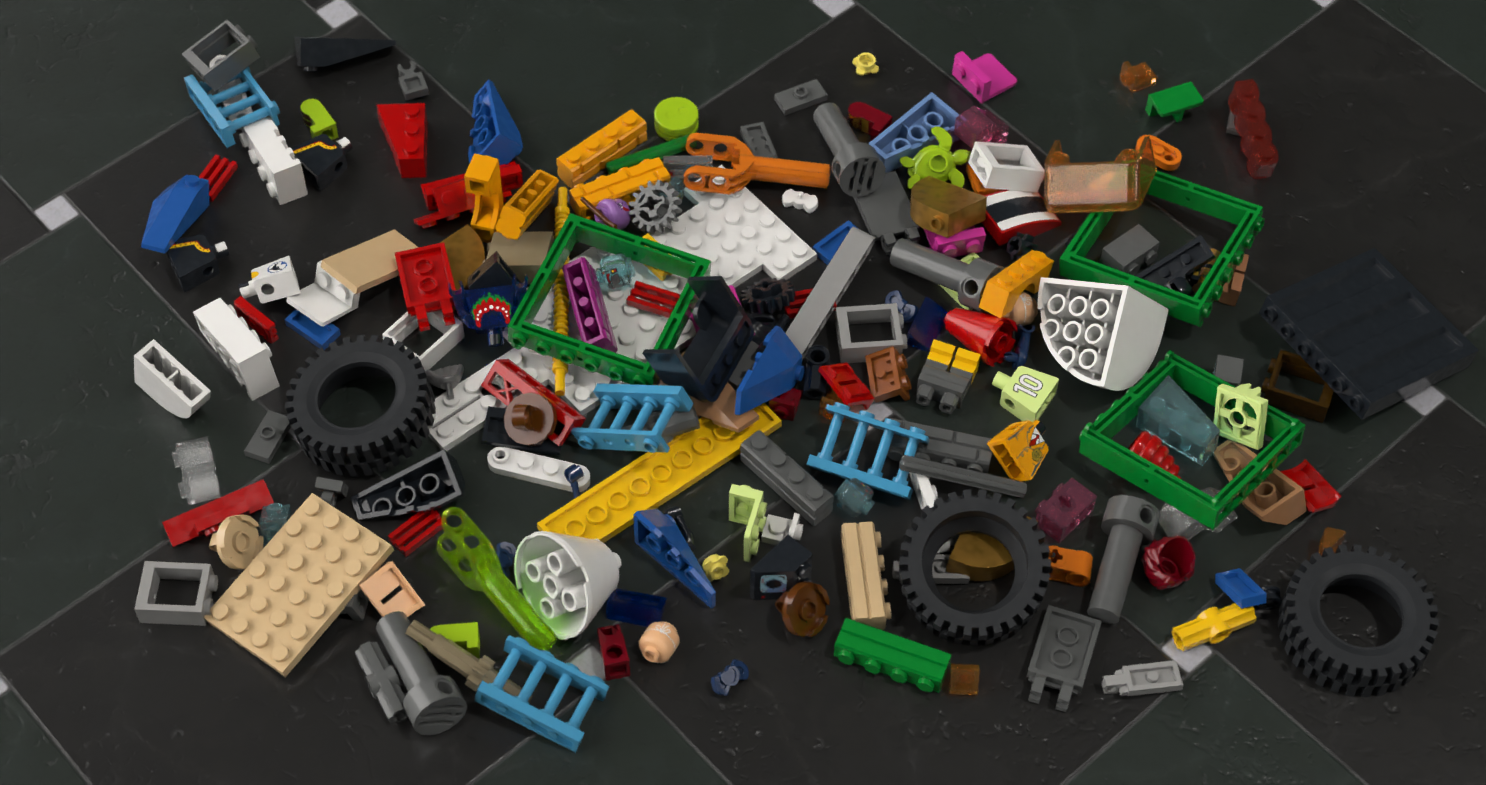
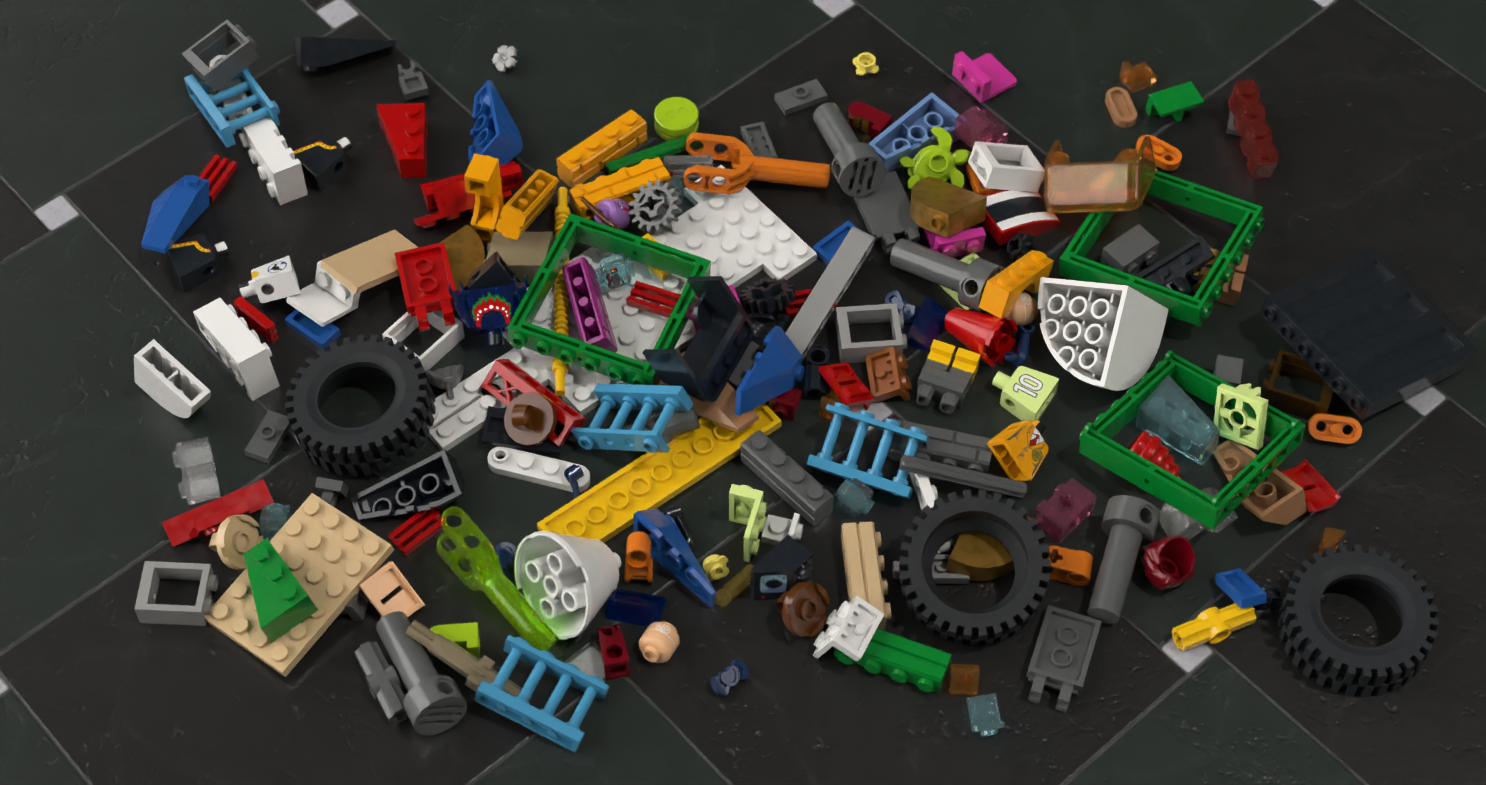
(276, 591): none -> green wedge
(318, 119): lime leg -> none
(505, 58): none -> light grey plant
(638, 558): none -> orange piece
(734, 586): none -> clear yellow axle
(800, 200): white piece -> none
(849, 629): none -> white bracket
(984, 714): none -> clear light blue bracket
(1121, 107): none -> medium nougat tile
(1144, 679): light grey hinge -> none
(1334, 428): none -> orange plate

